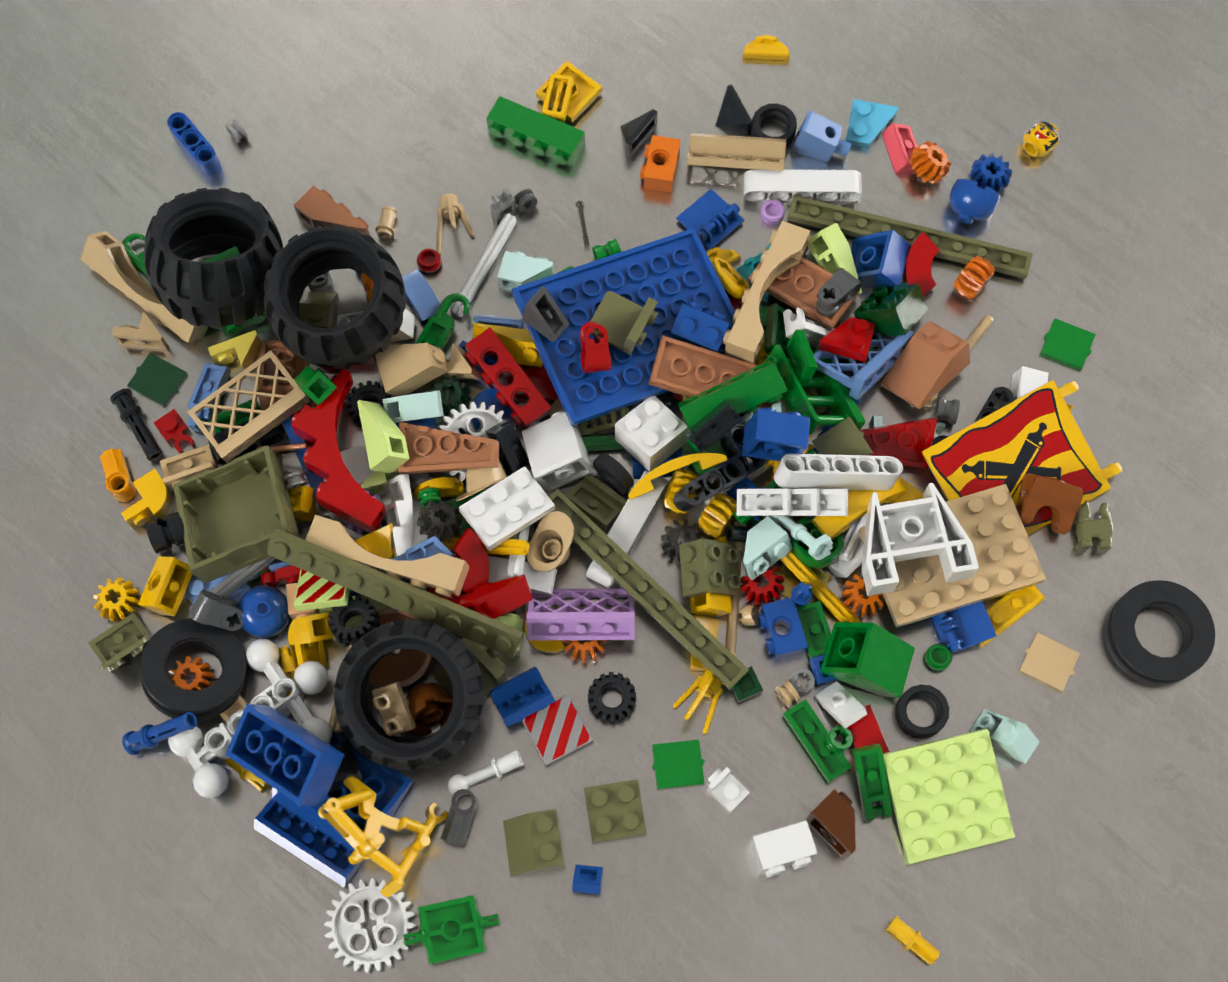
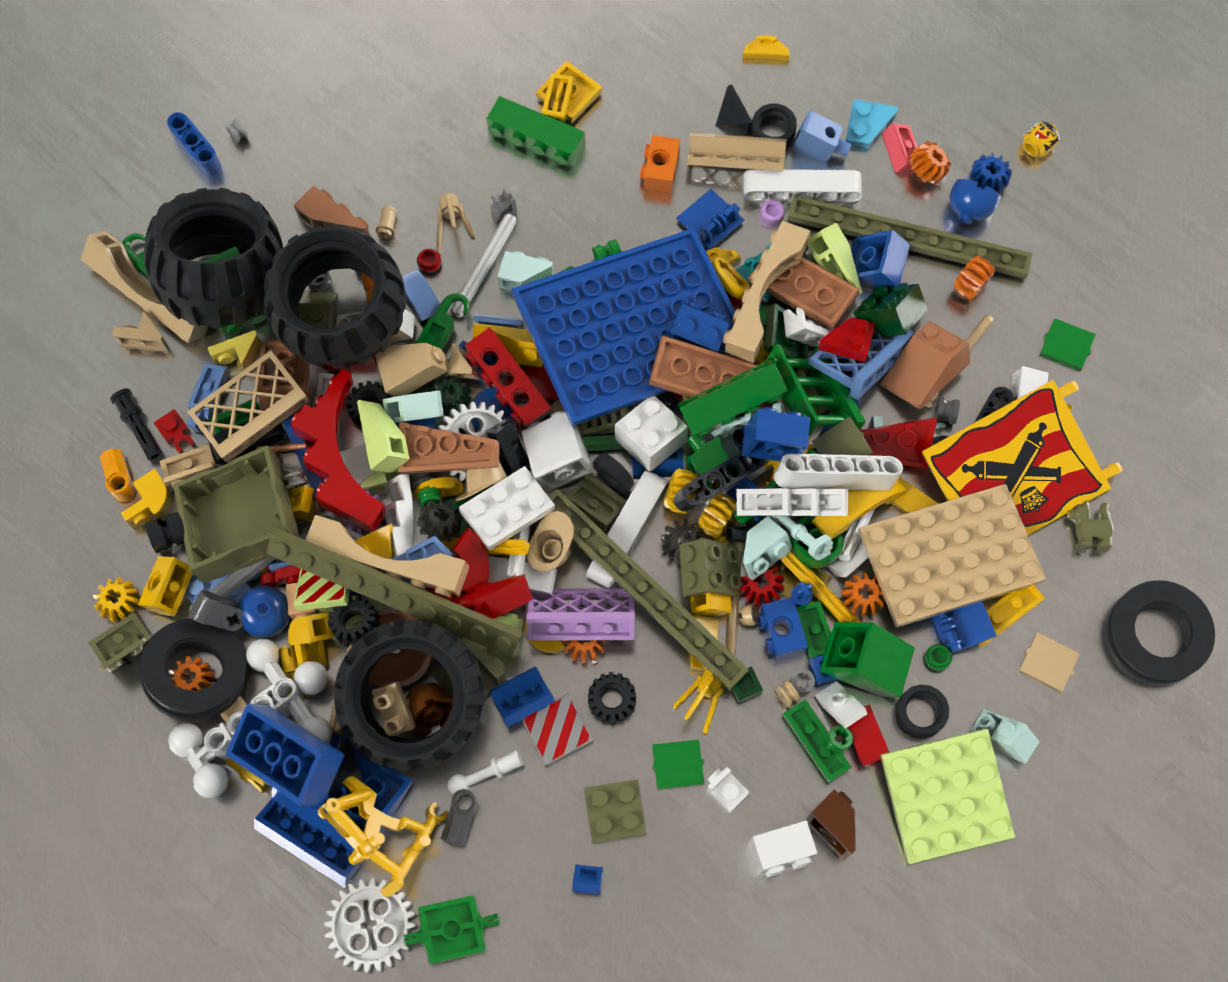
(150, 735): blue pin -> none
(157, 379): clear green piece -> none
(315, 384): green brick -> none
(525, 200): dark grey bush -> none
(534, 843): olive slope -> none
(544, 315): dark grey slope -> none
(579, 206): clear smoke hinge -> none
(594, 352): red piece -> none
(624, 320): olive bracket -> none
(637, 130): black slope -> none
(705, 461): yellow slope -> none
(713, 426): black hinge -> none
(801, 357): green plate -> none
(837, 292): dark grey piece -> none
(872, 782): green plate -> none
(913, 532): white wedge -> none
(913, 940): yellow axle -> none
(919, 263): red tile -> none
(1048, 491): dark orange piece -> none

